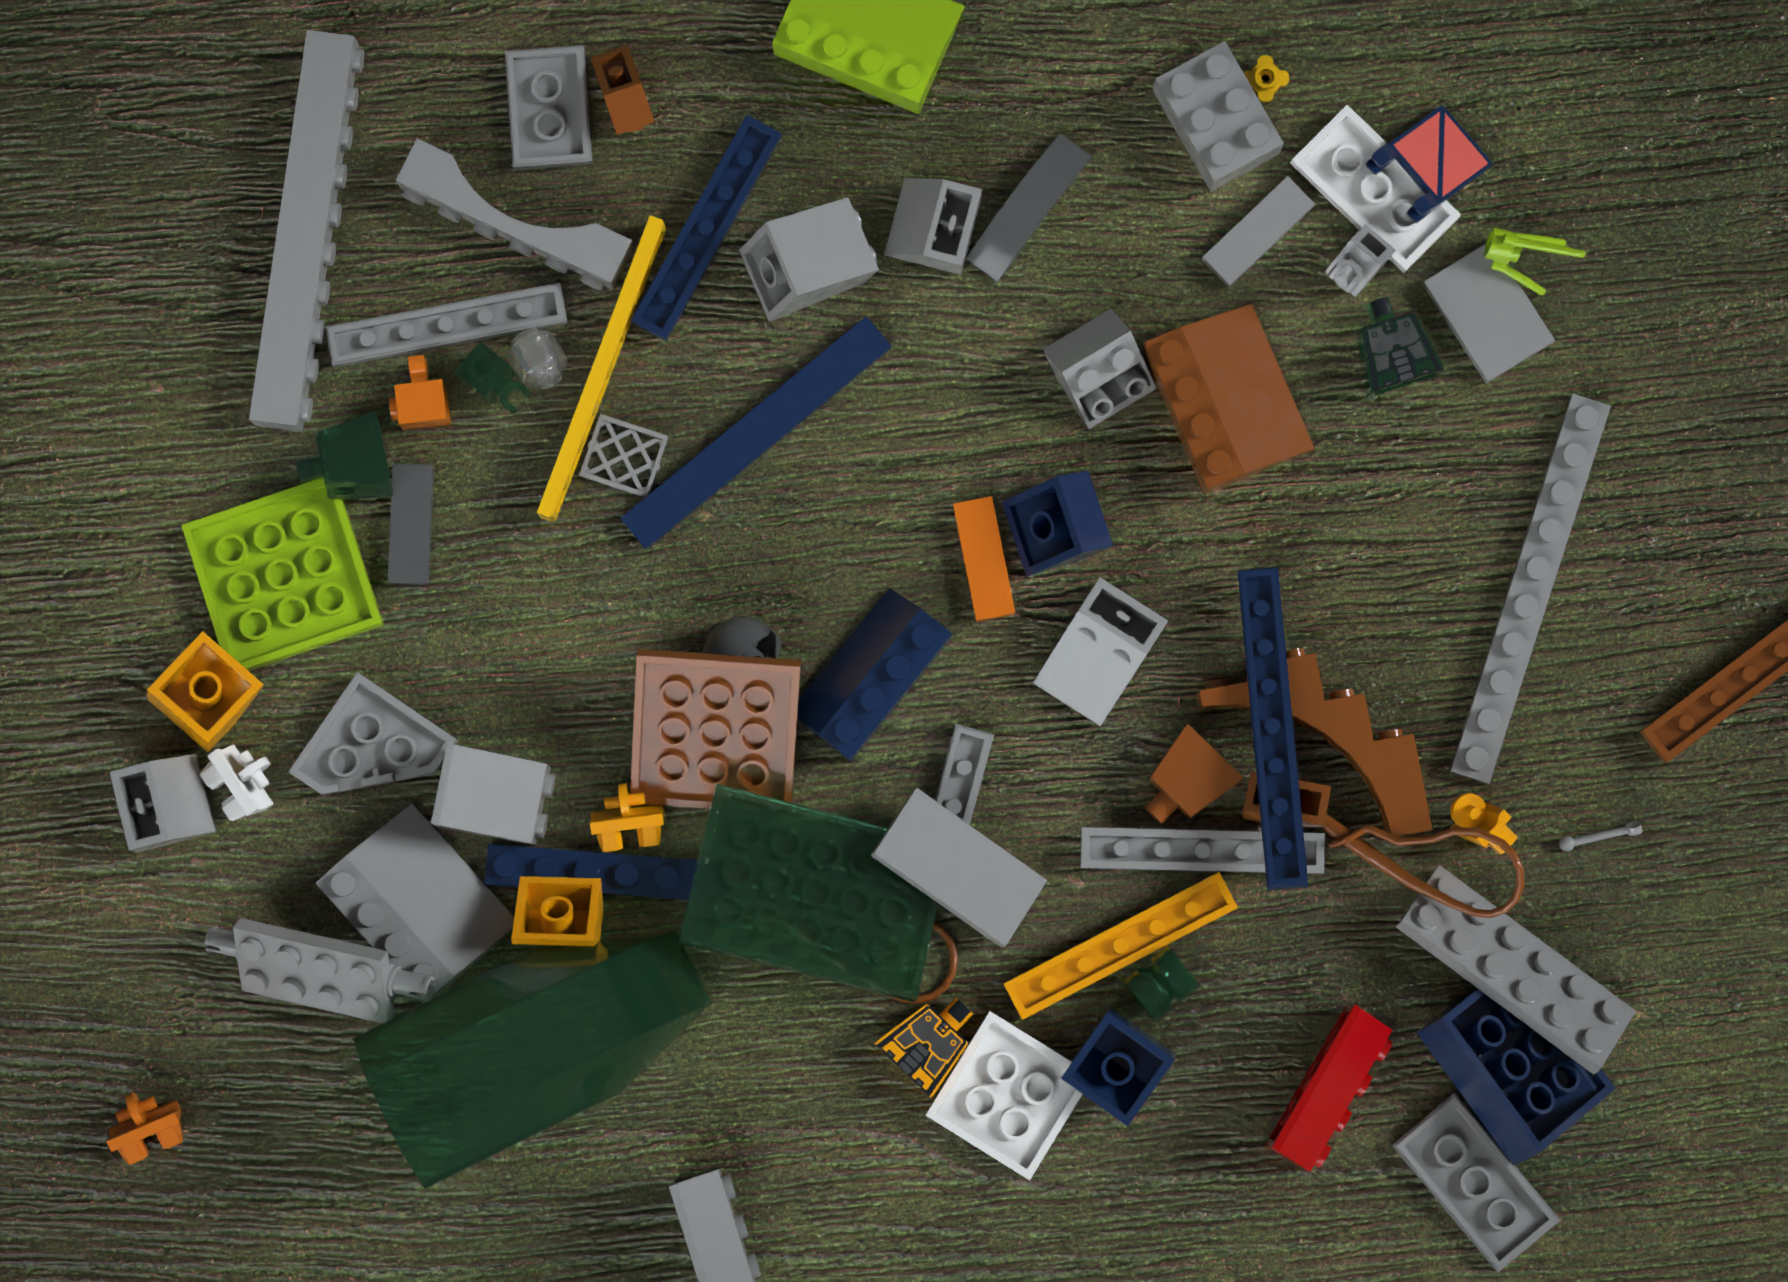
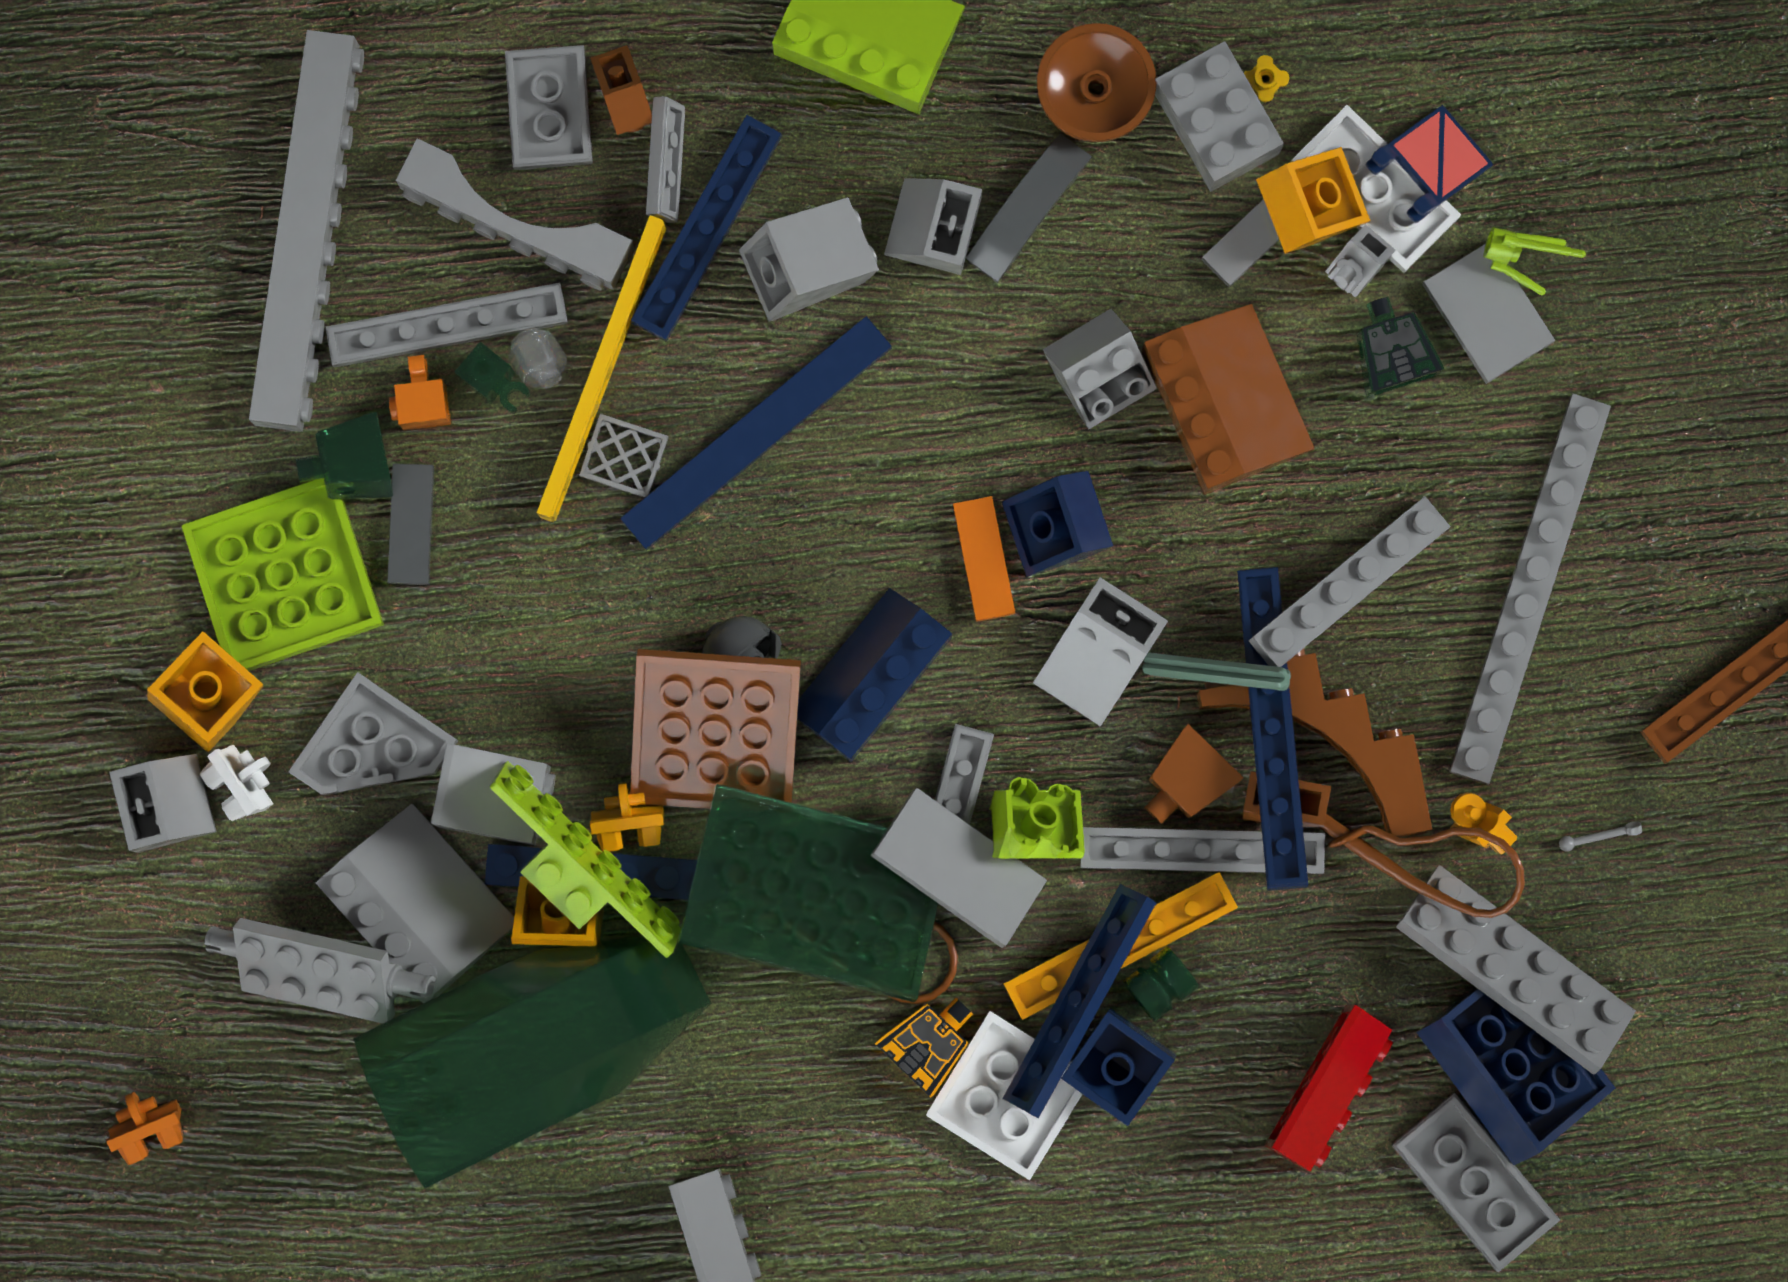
(575, 871): none -> lime bracket
(665, 159): none -> light grey tile
(1037, 821): none -> lime slope
(1079, 1000): none -> dark blue plate
(1102, 57): none -> dark orange dish
(1217, 671): none -> sand green axle
(1312, 199): none -> light orange slope
(1349, 583): none -> light grey plate

